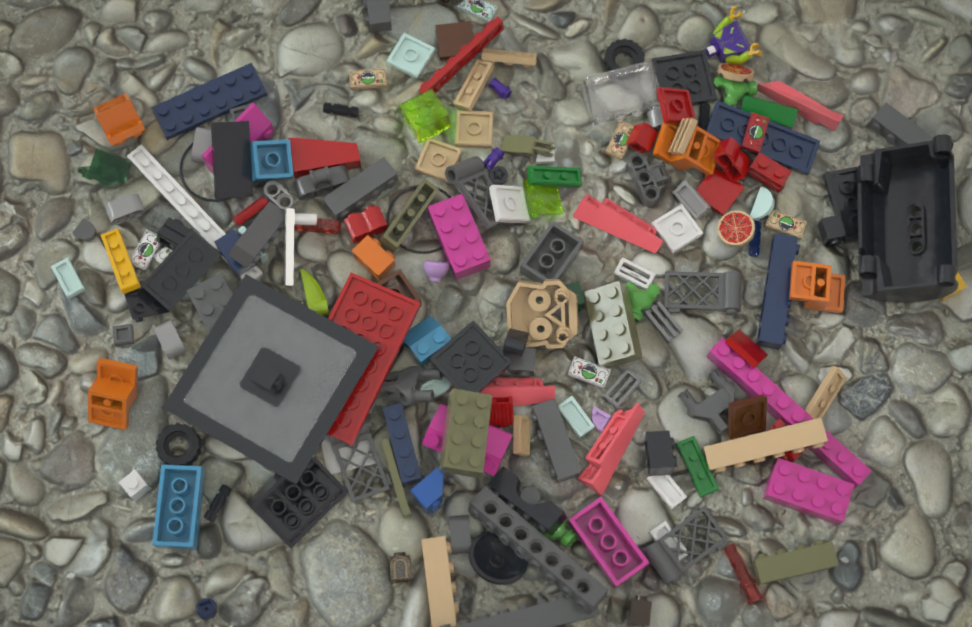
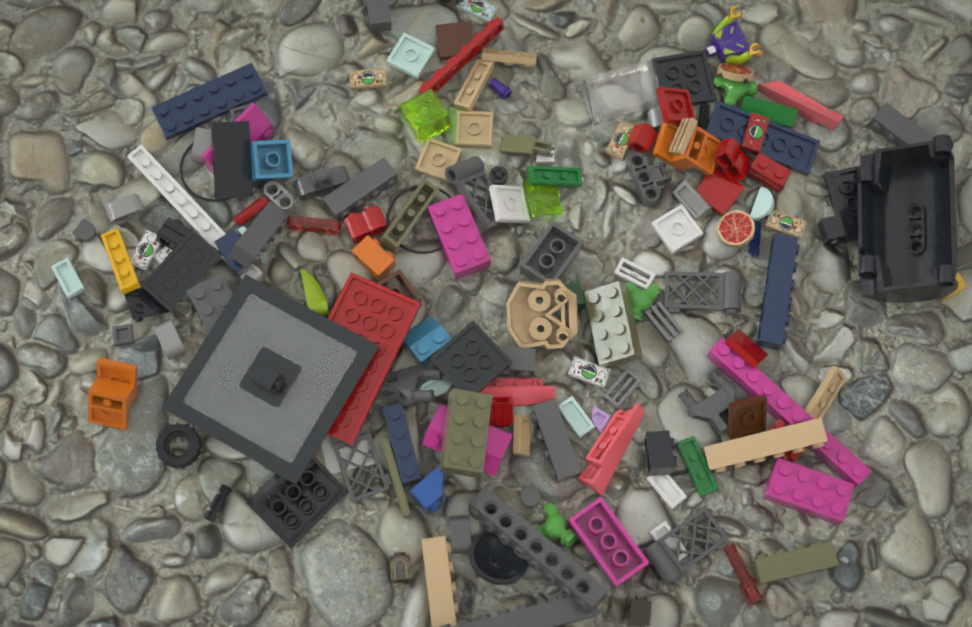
(106, 168): clear green bracket -> none
(119, 119): orange bracket -> none
(135, 485): white brick -> none
(179, 507): dark azure brick -> none
(206, 608): dark blue tile -> none
(290, 220): white piece -> none
(315, 154): red slope -> none
(339, 109): black axle -> none
(435, 269): lavender brick -> none
(496, 155): dark purple pin -> none
(515, 342): black beam -> none
(545, 515): black arch -> none
(618, 222): coral wedge -> none
(622, 46): black tyre -> none
(817, 287): orange bracket -> none

